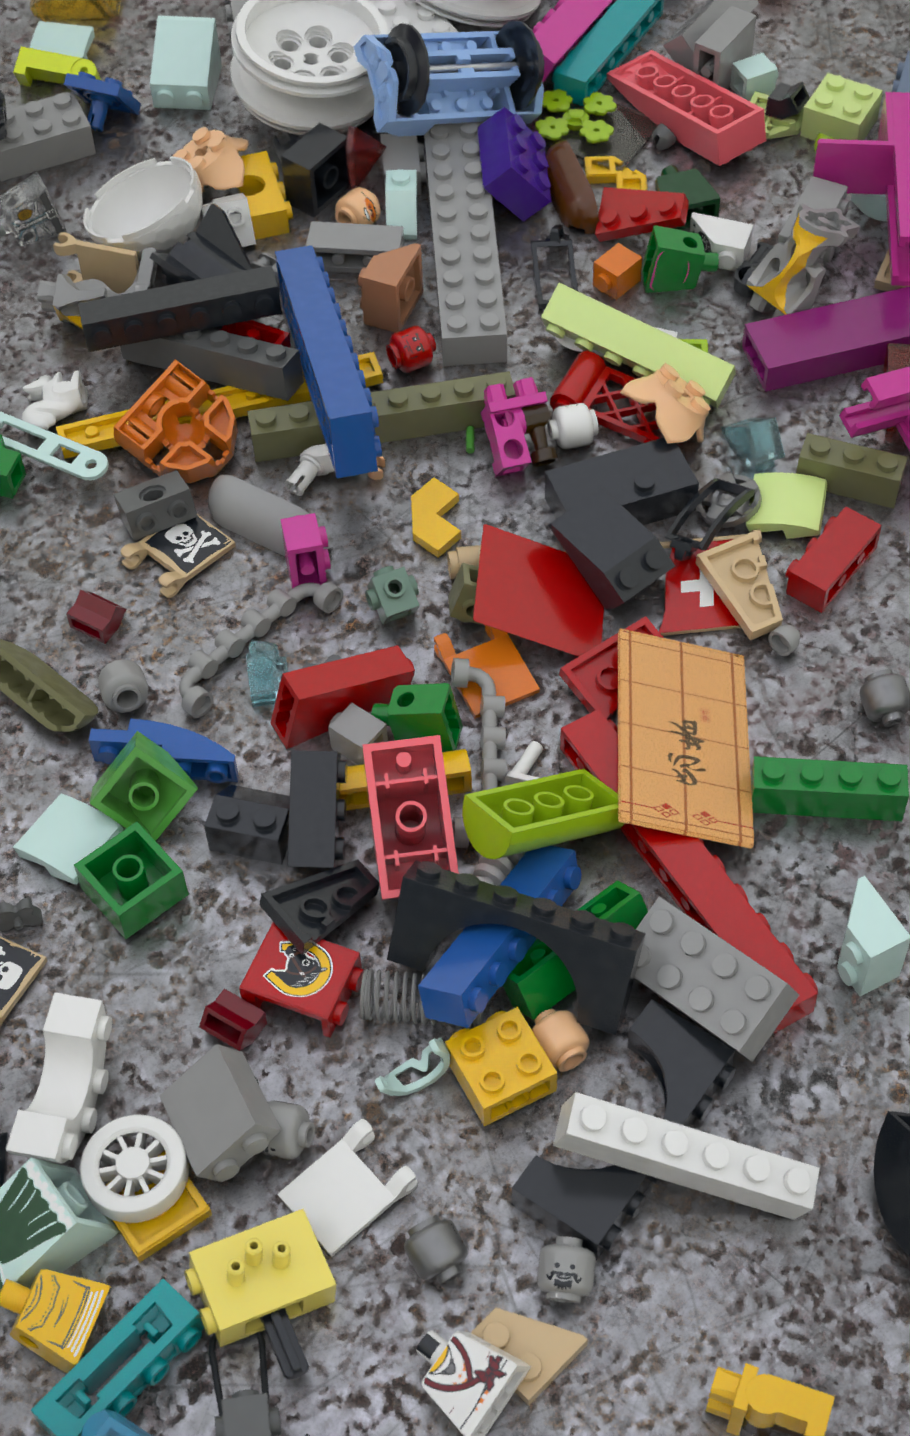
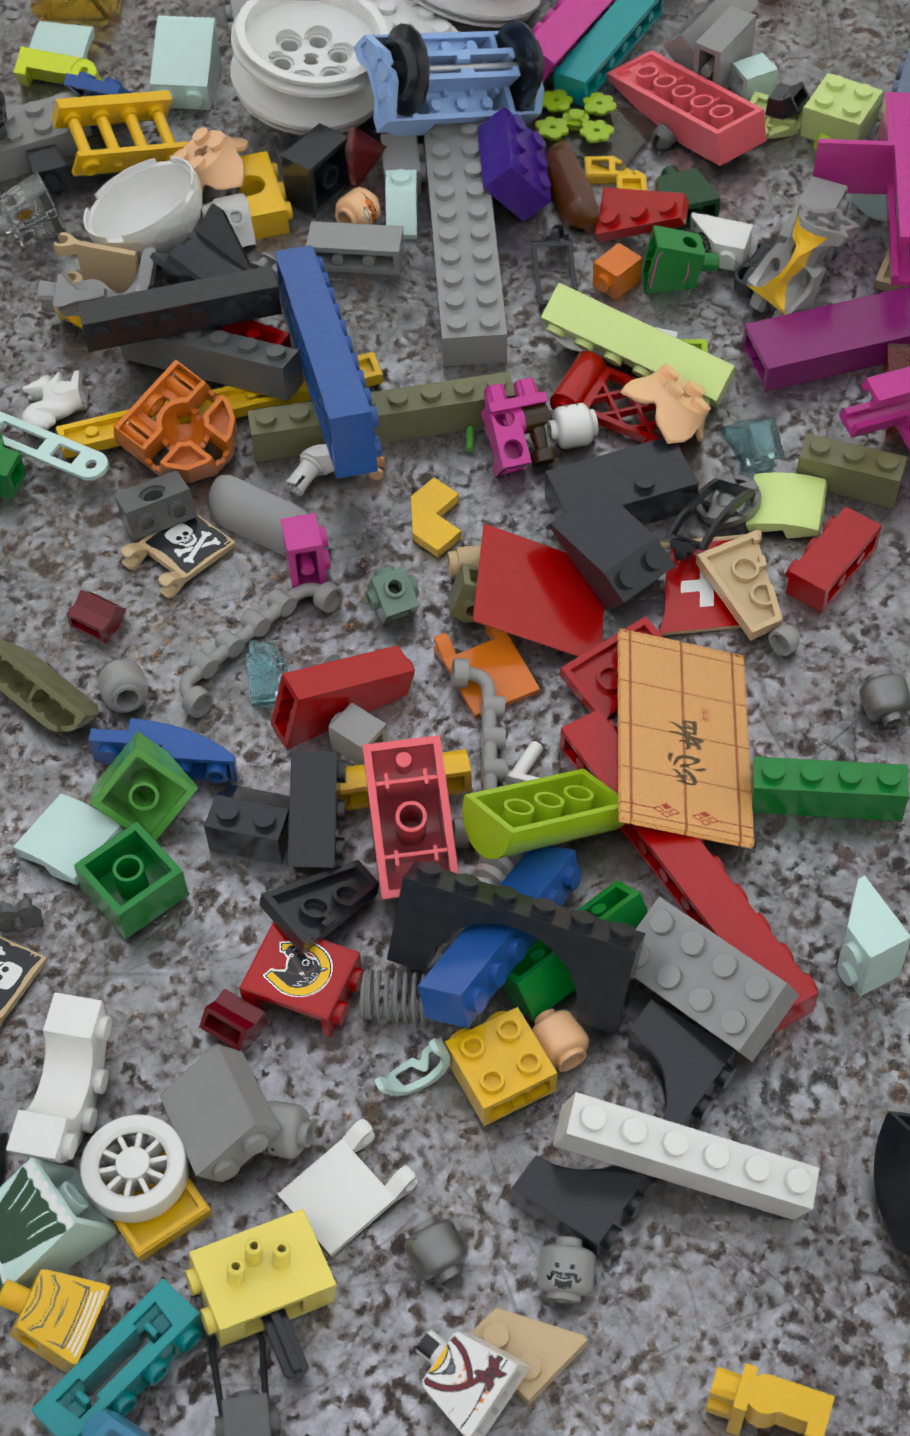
(57, 168): none -> black arch
(116, 109): none -> yellow fence
(391, 287): nougat slope -> none
(410, 349): red head -> none
(422, 712): green torso -> none

